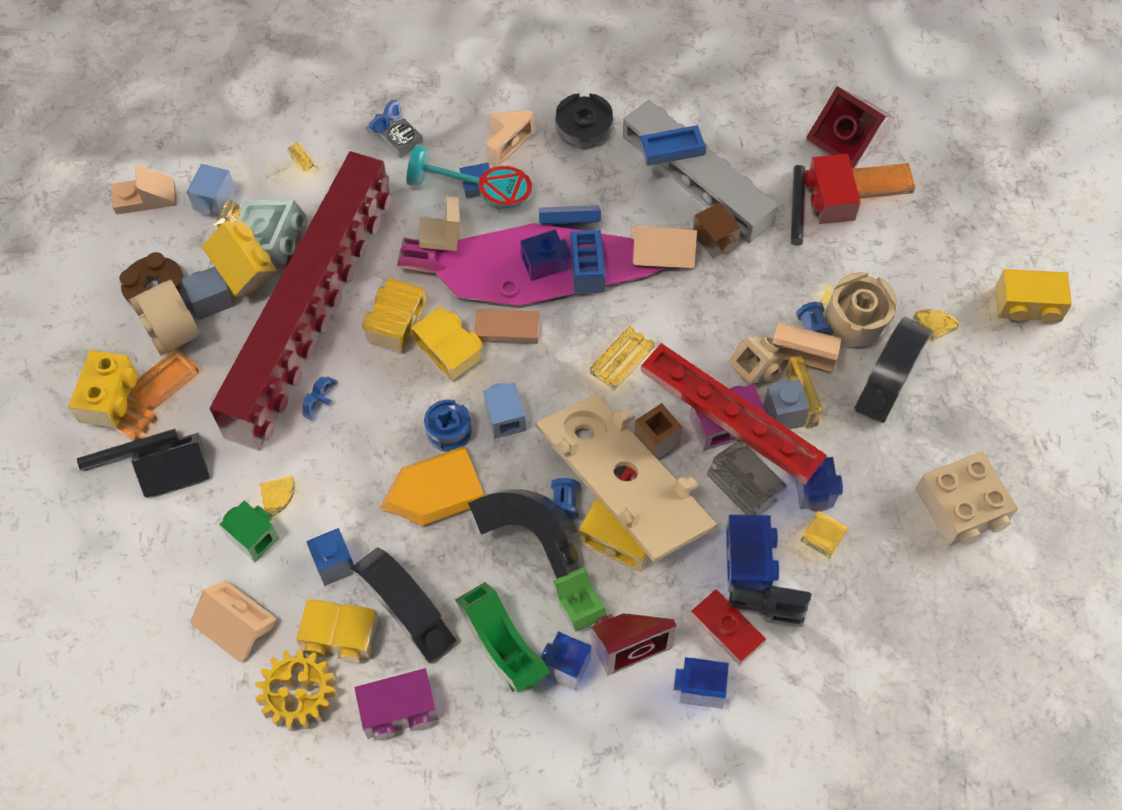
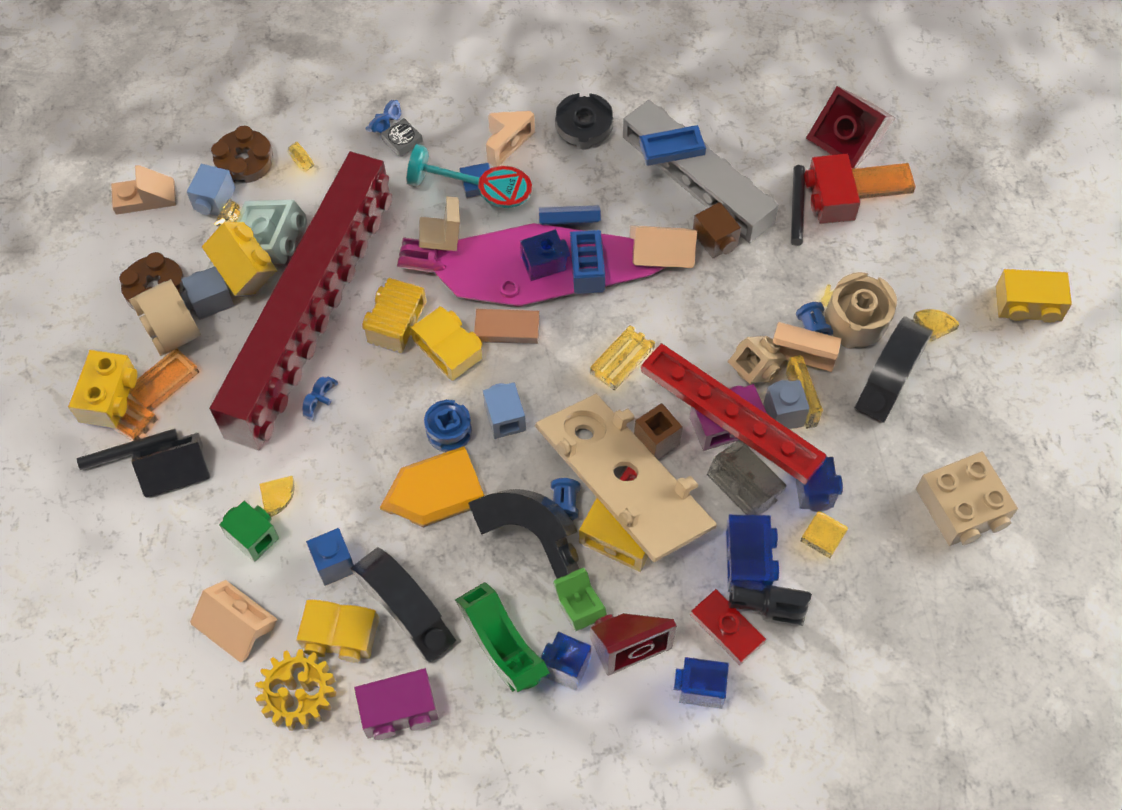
(243, 141): none -> reddish brown plate

